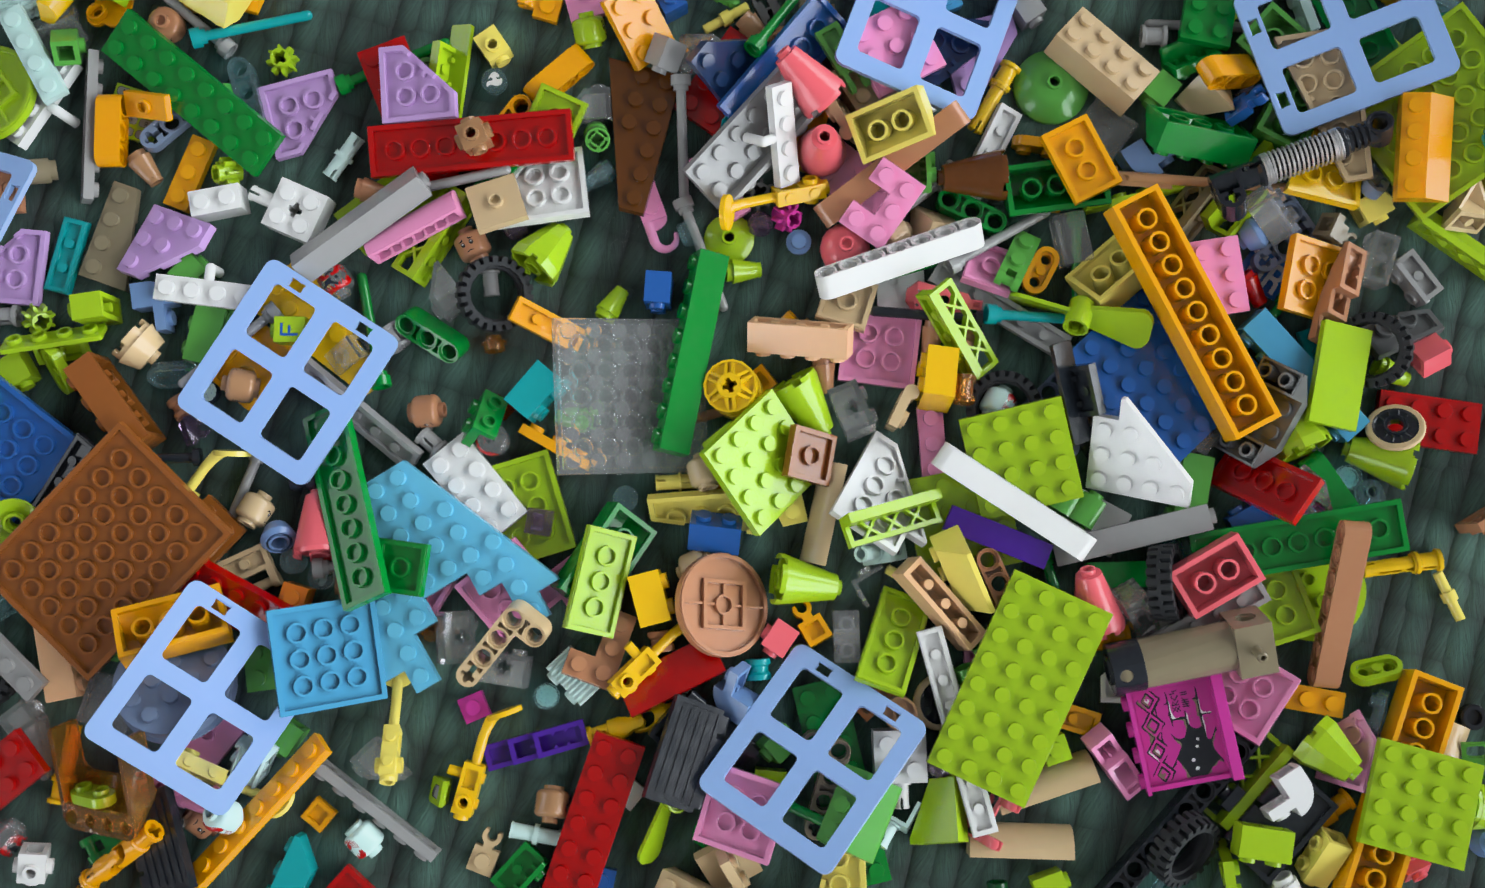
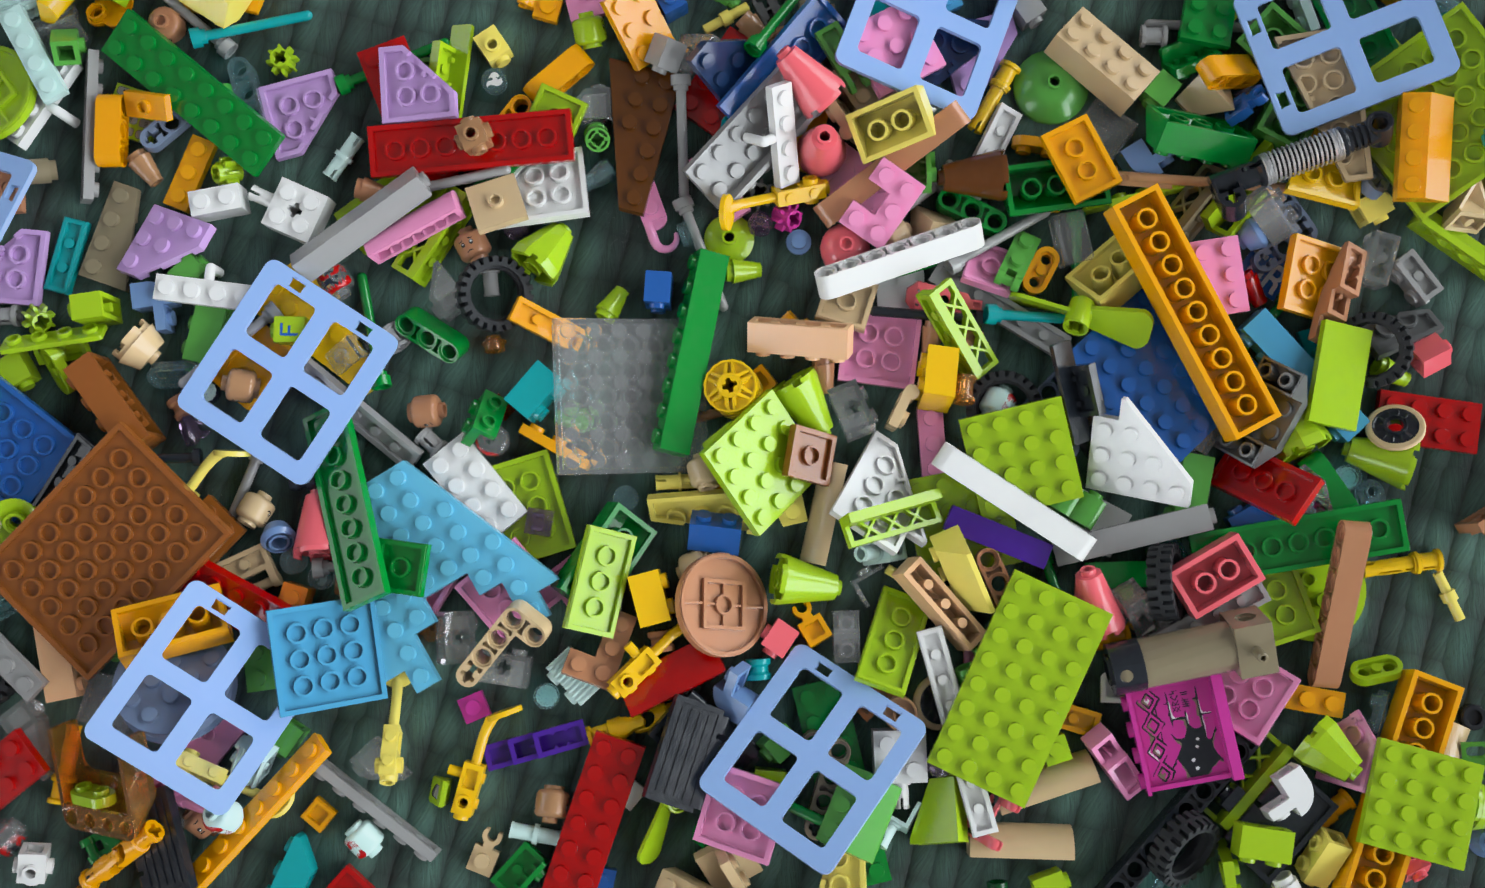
(1332, 229): dark tan piece -> none

